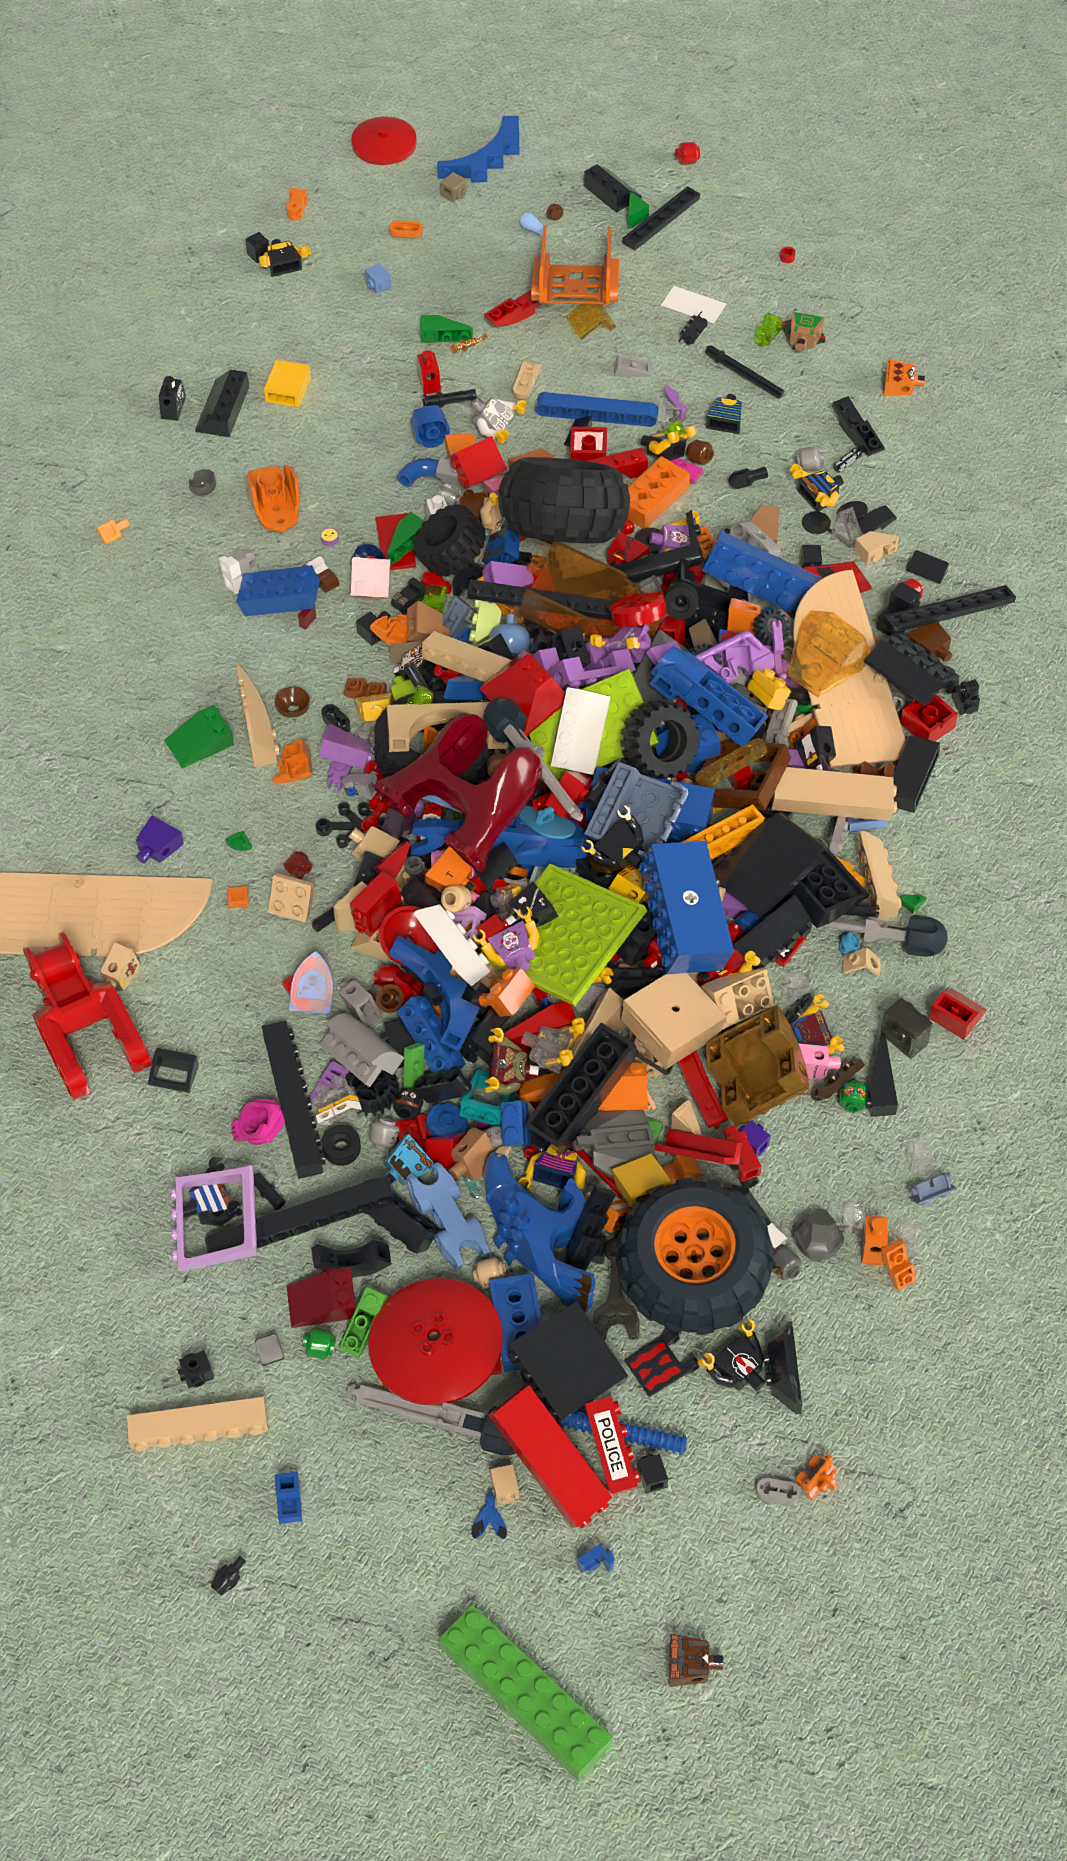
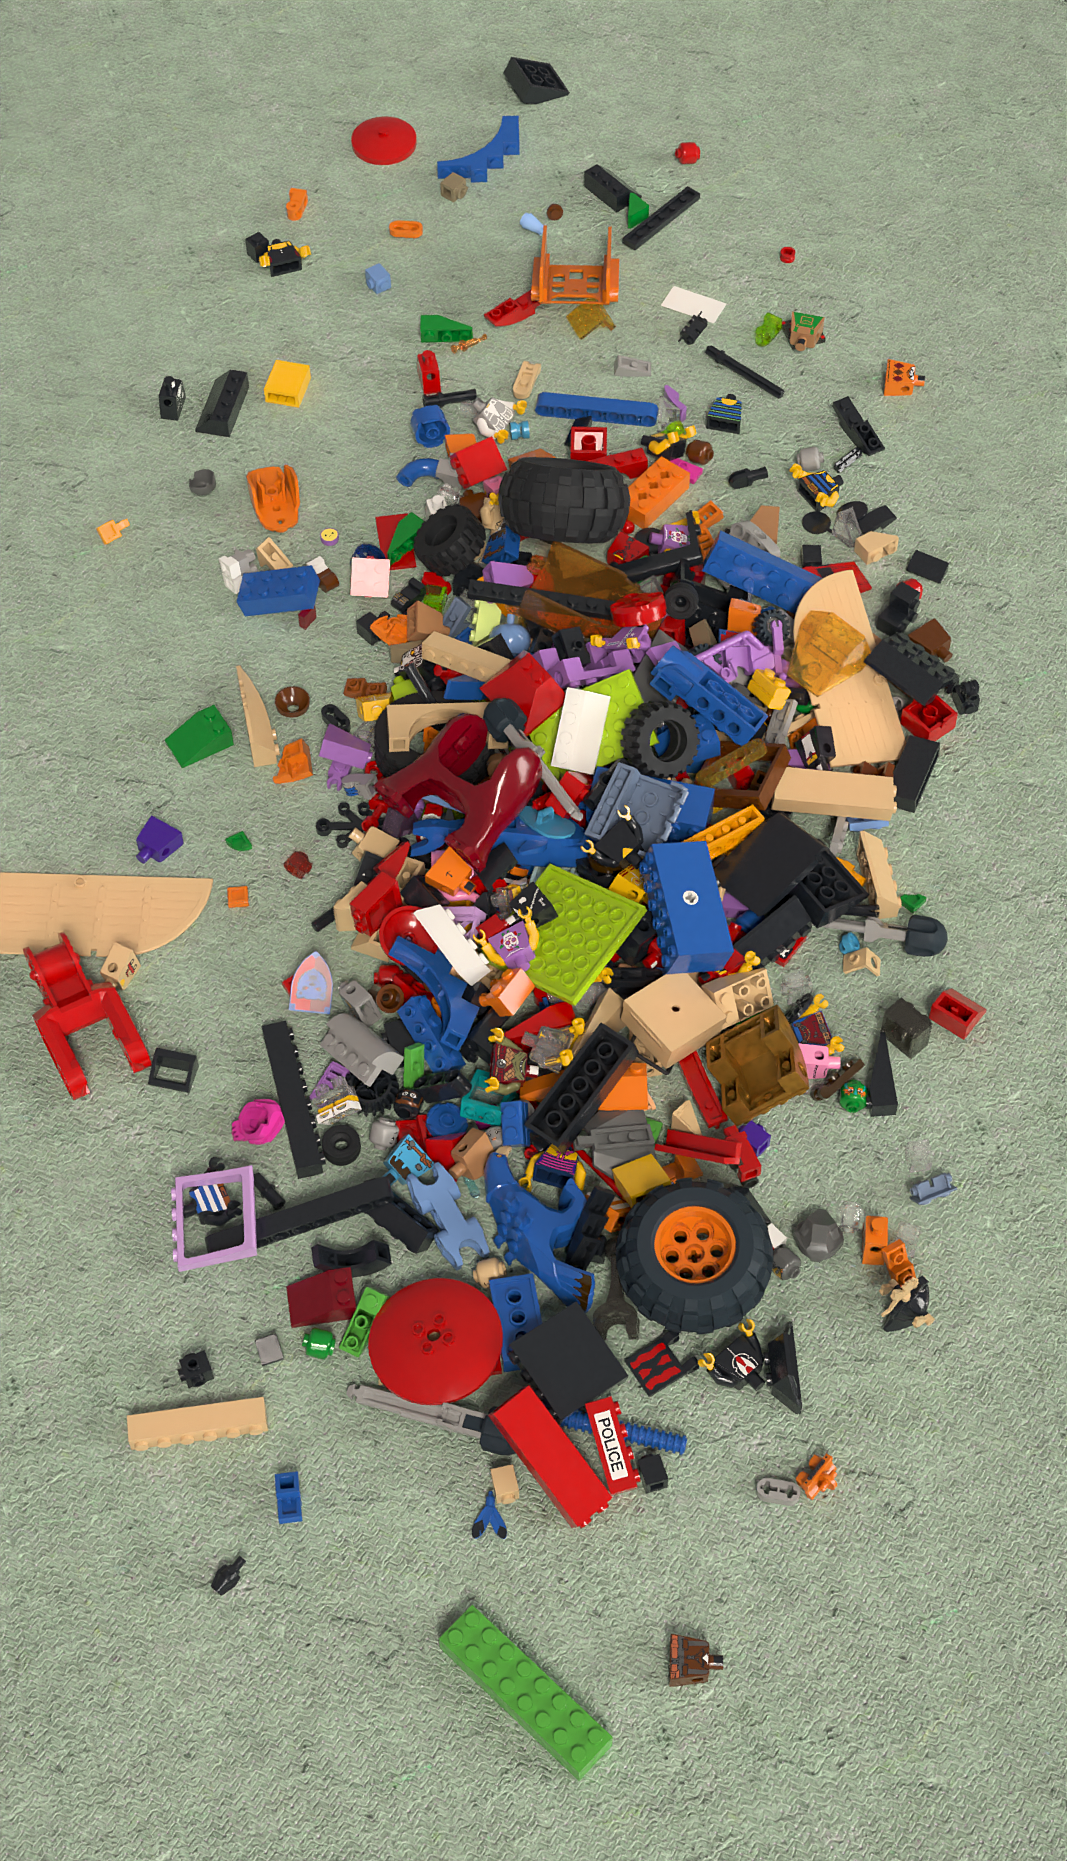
(270, 554): none -> tan slope
(291, 897): tan plate -> none
(411, 861): dark grey bush -> none
(421, 696): clear neon green bar -> none
(433, 995): black hinge -> none
(456, 898): tan head -> none
(515, 430): none -> dark azure wheel
(534, 81): none -> black slope
(592, 1559): blue bracket -> none
(705, 510): none -> orange slope
(907, 1305): none -> black helmet
(949, 609): black plate -> none

